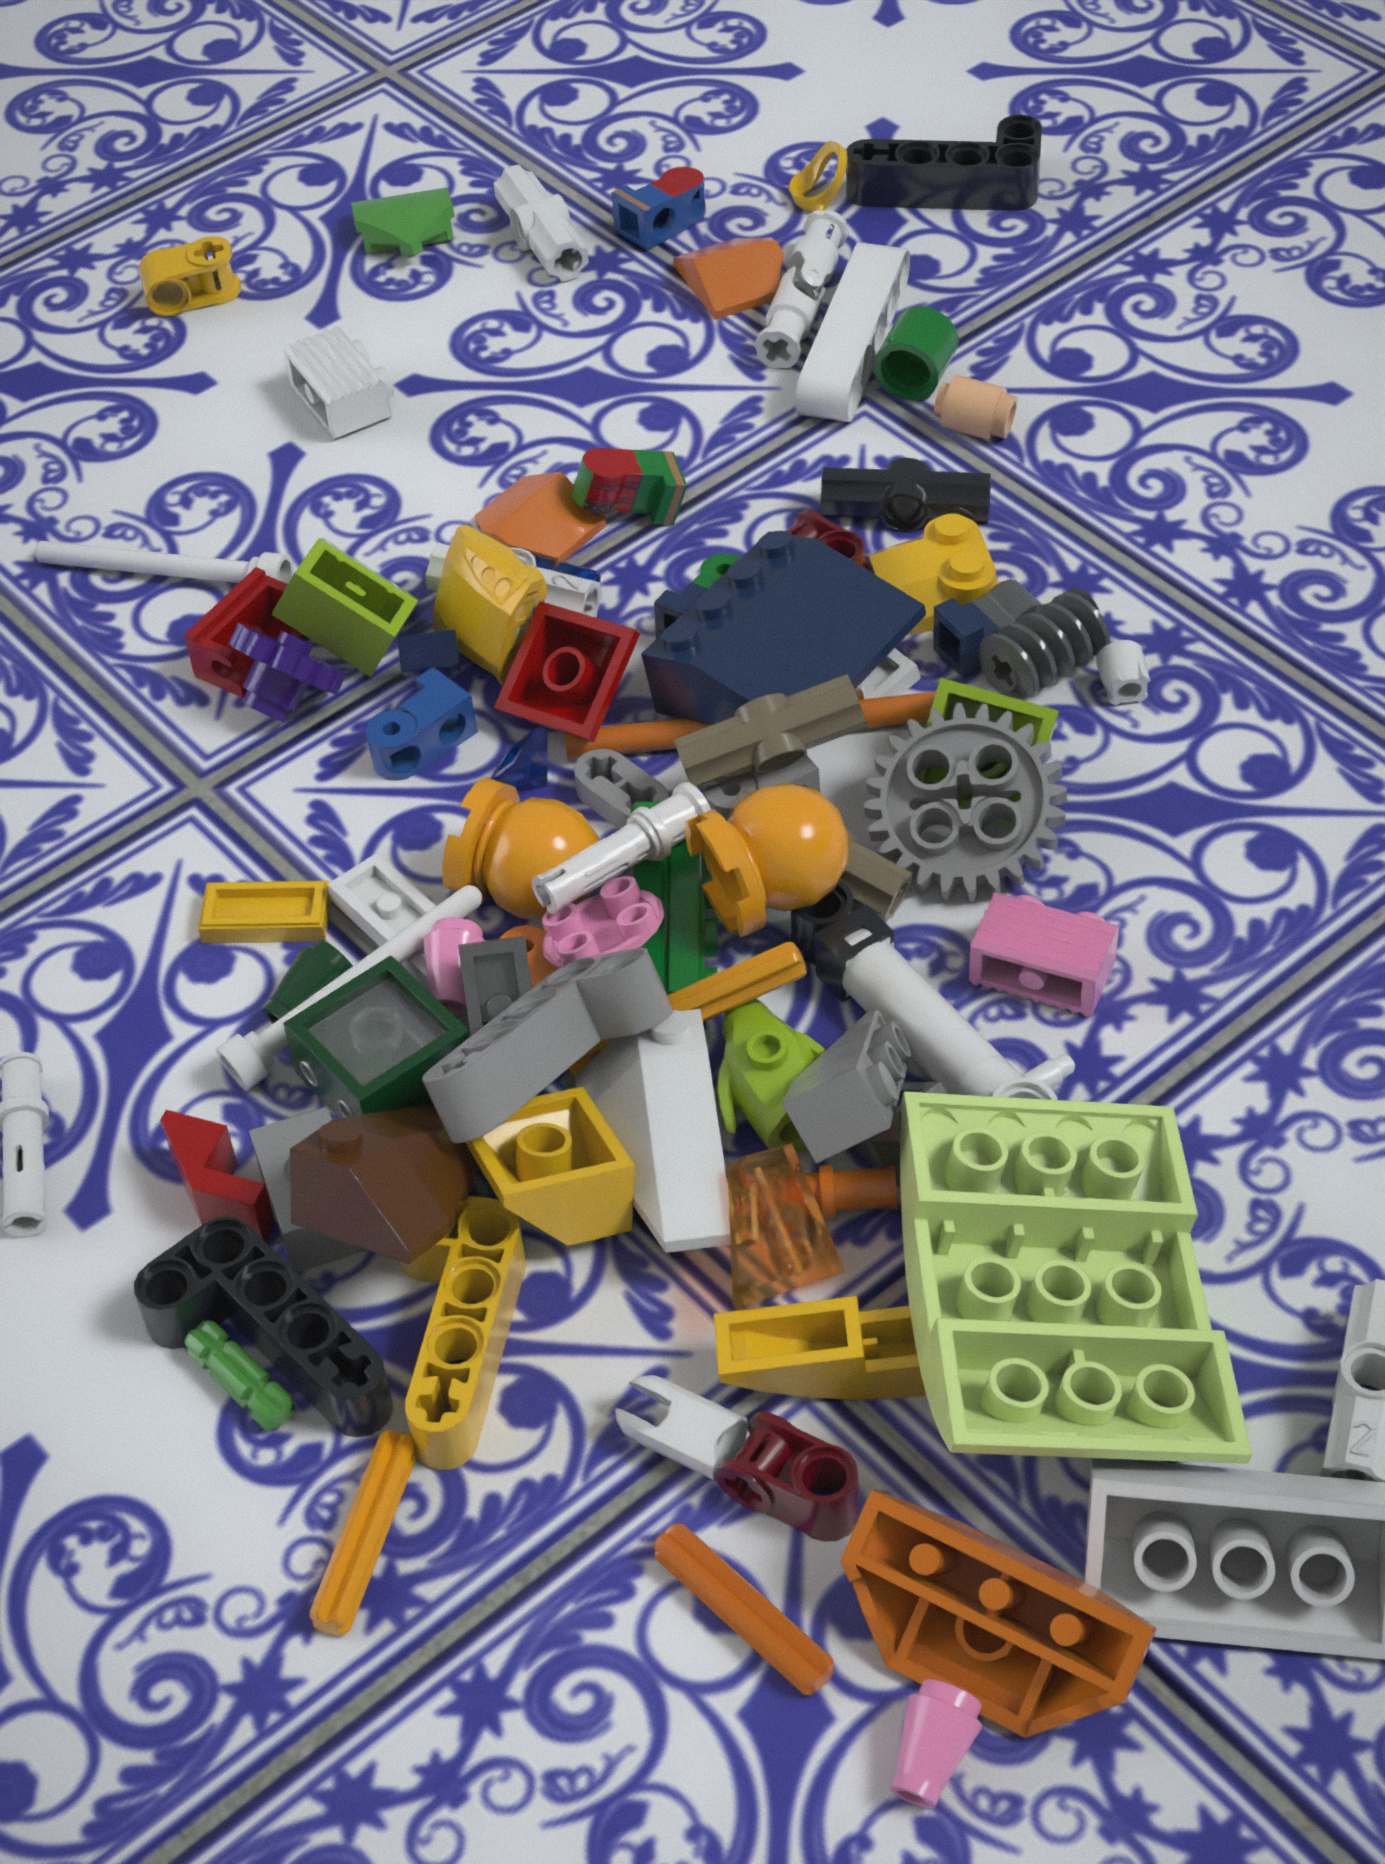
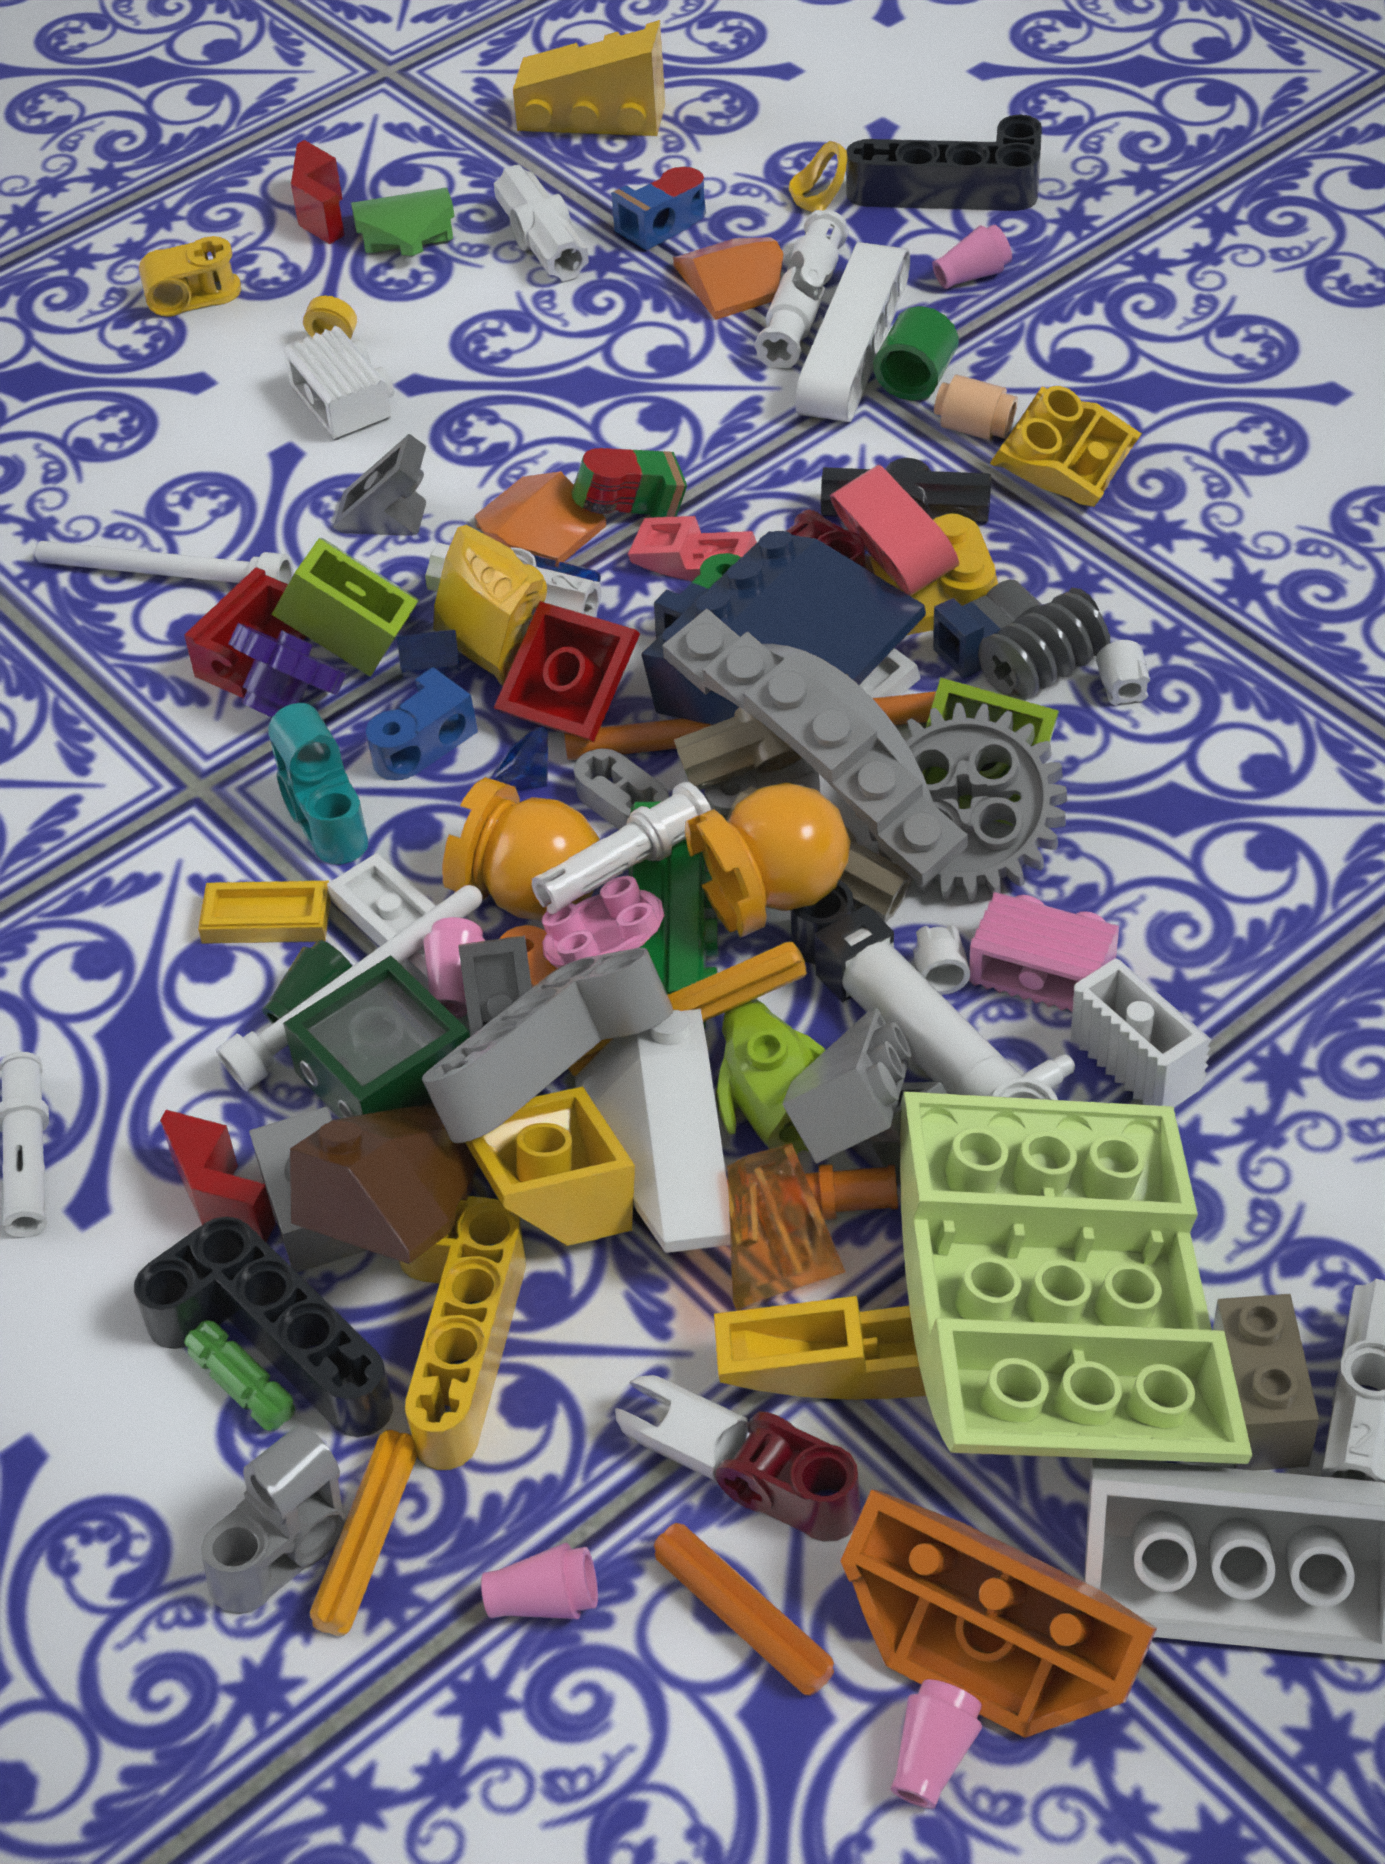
(280, 1527): none -> light grey piece
(317, 192): none -> red slope
(317, 784): none -> teal piece
(326, 312): none -> yellow tile
(386, 494): none -> flat silver slope
(543, 1586): none -> bright pink cone
(594, 87): none -> yellow wedge
(679, 548): none -> coral slope
(832, 729): none -> light grey piece
(895, 530): none -> coral beam
(941, 958): none -> white hose
(976, 256): none -> bright pink cone
(1067, 445): none -> yellow slope
(1138, 1036): none -> white brick
(1270, 1379): none -> dark tan brick

